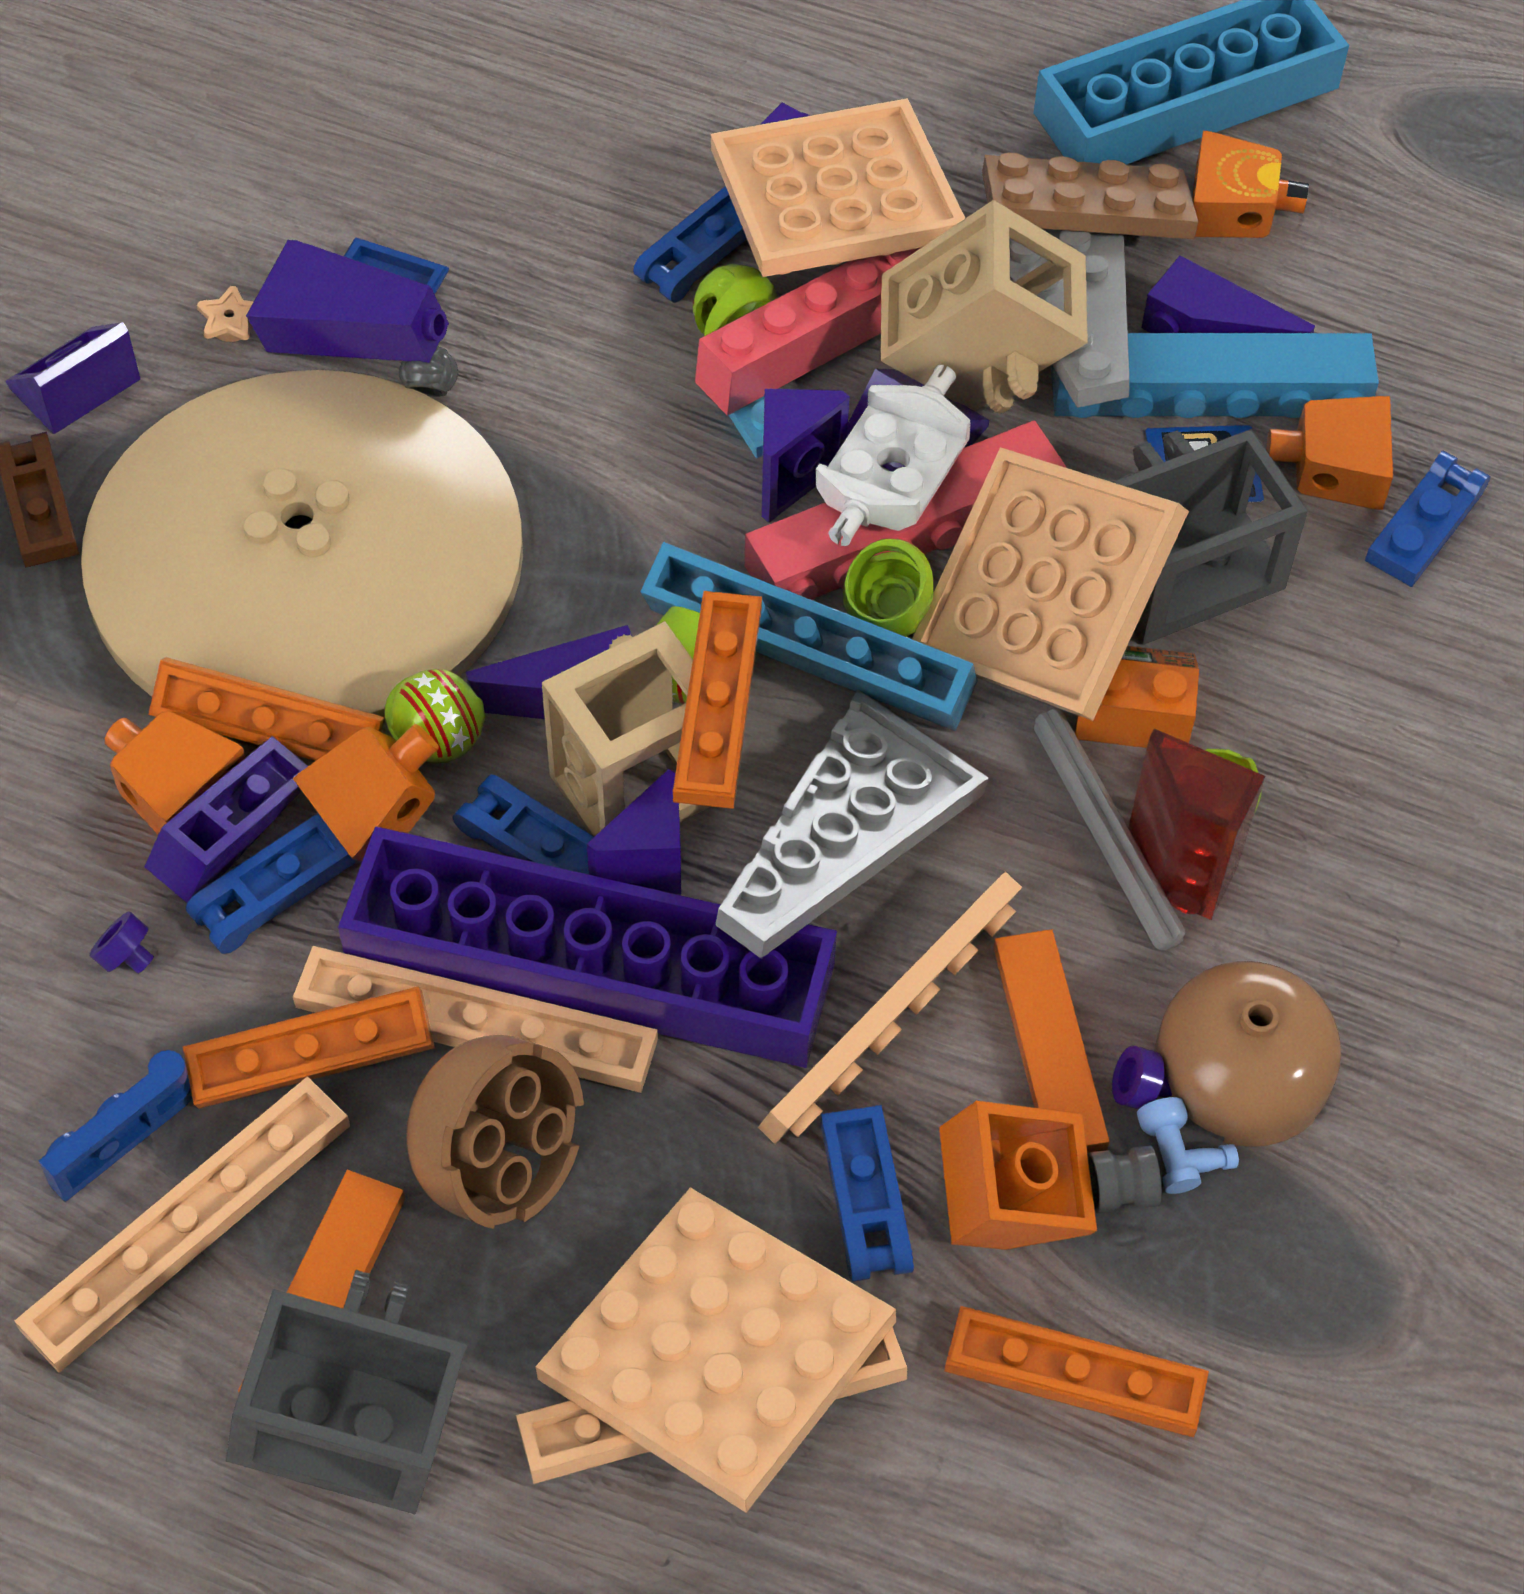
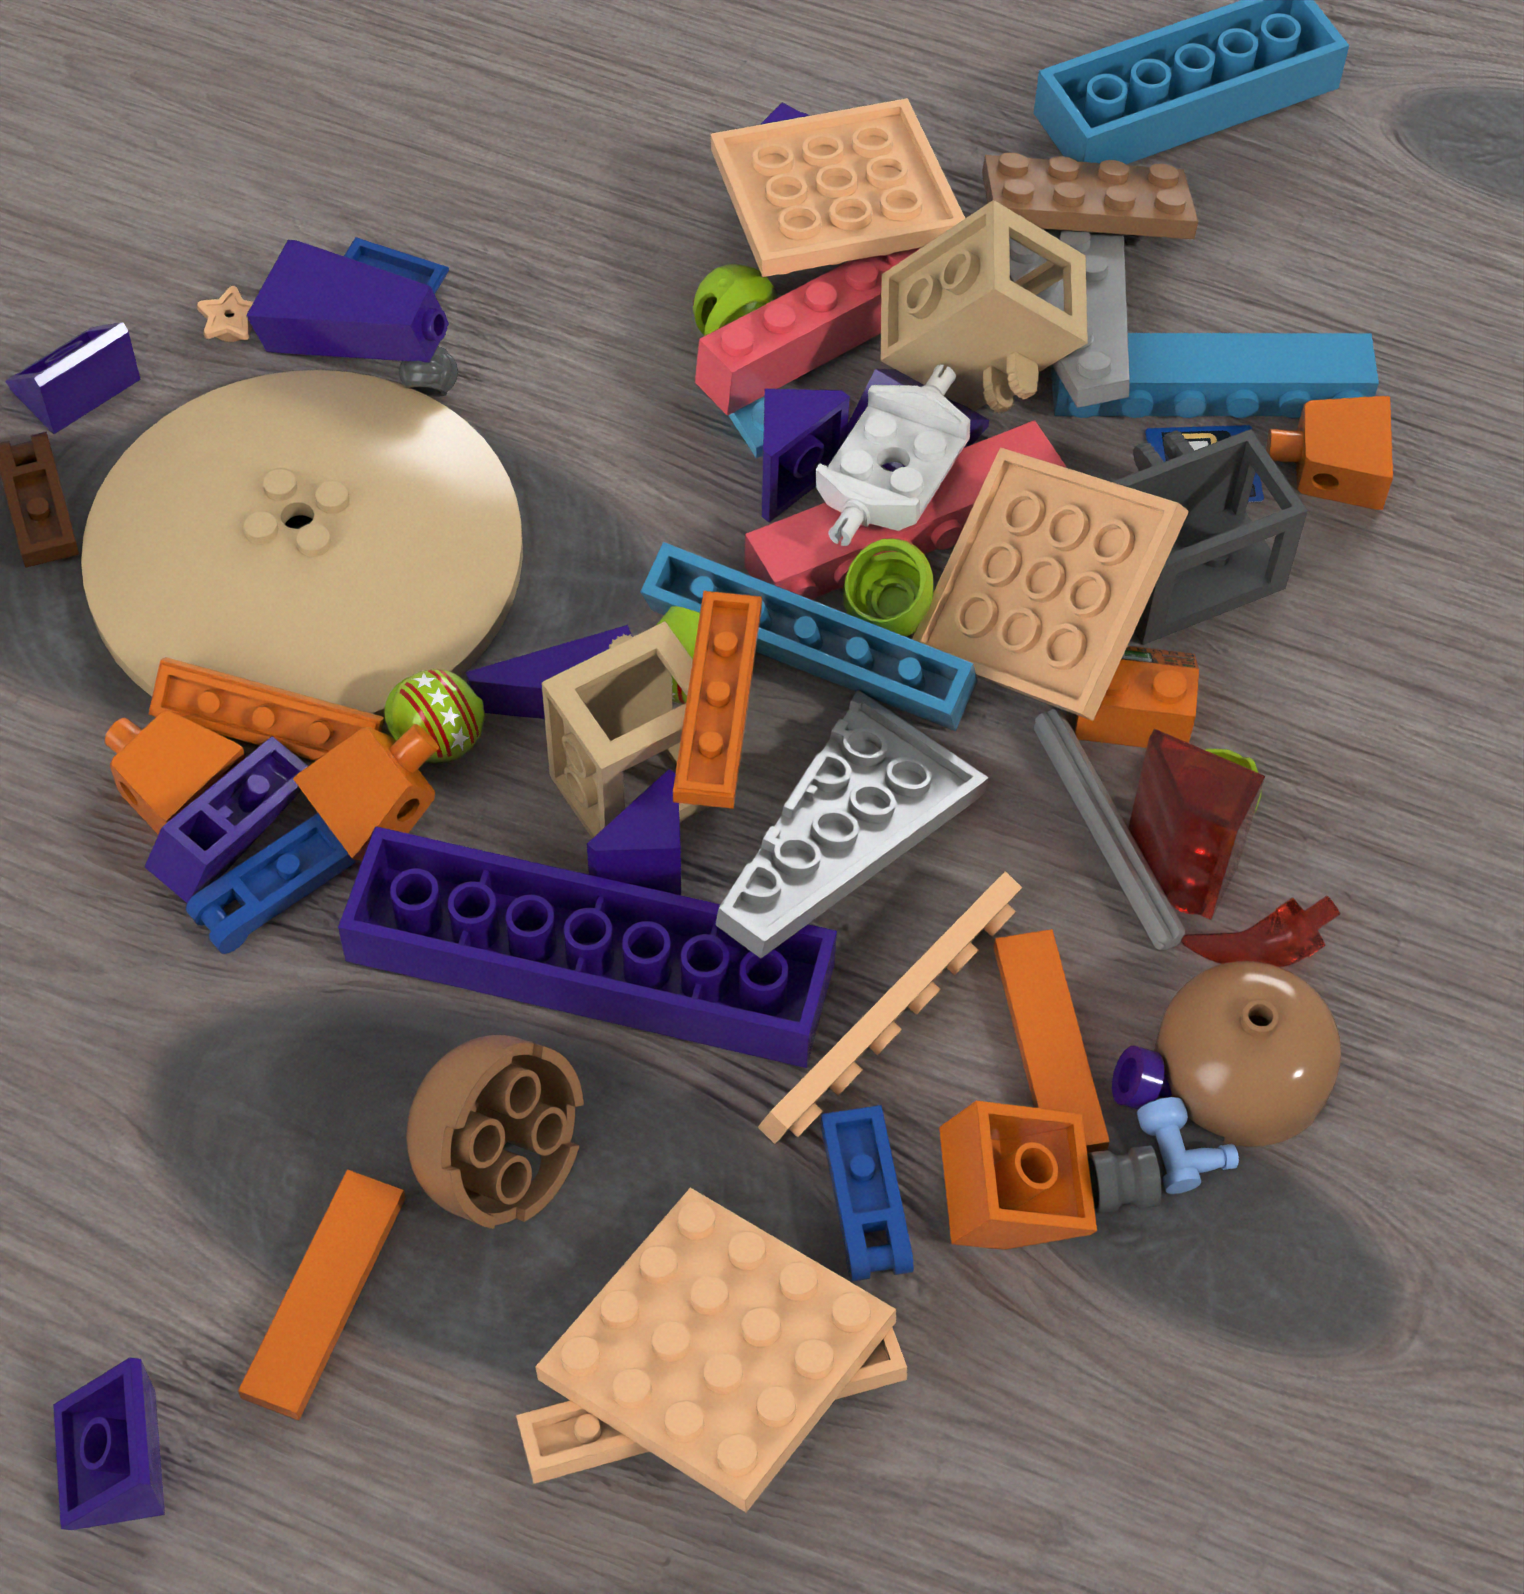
(109, 1450): none -> dark purple slope
(118, 1126): blue plate -> none
(122, 944): dark purple tile -> none
(182, 1224): light nougat plate -> none
(308, 1046): orange tile -> none
(345, 1397): dark grey piece -> none
(459, 1011): light nougat plate -> none
(525, 830): blue plate -> none
(694, 244): blue plate -> none
(1077, 1371): orange tile -> none
(1203, 302): dark purple slope -> none
(1241, 188): orange torso -> none
(1276, 940): none -> clear red bar
(1426, 519): blue plate -> none

